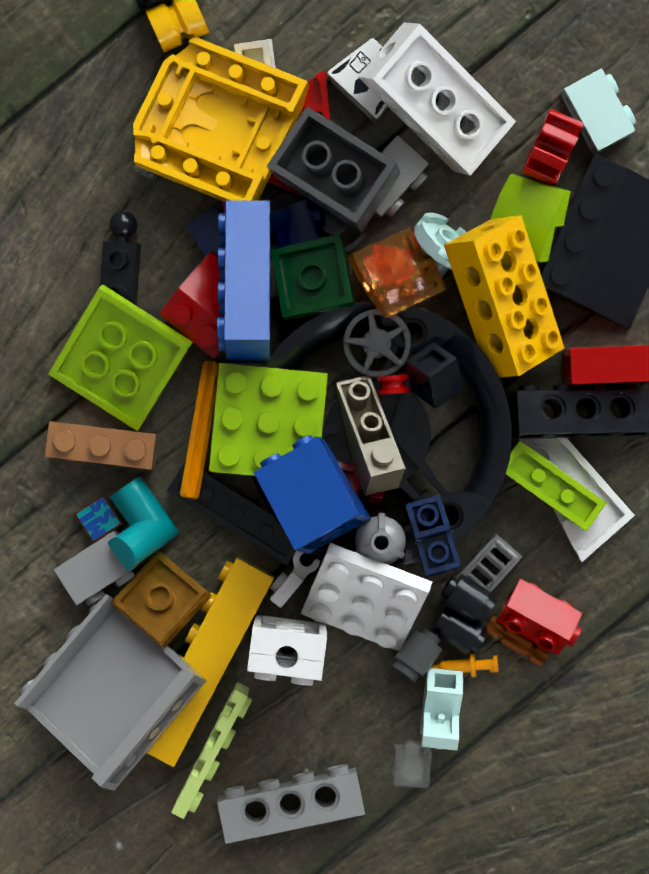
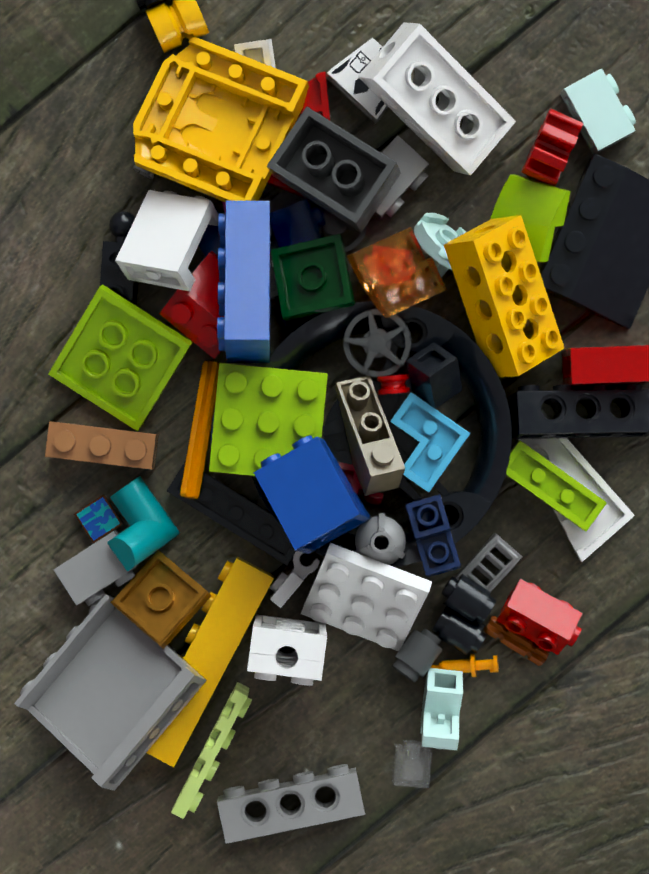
(165, 239): none -> white panel
(438, 439): none -> medium azure plate

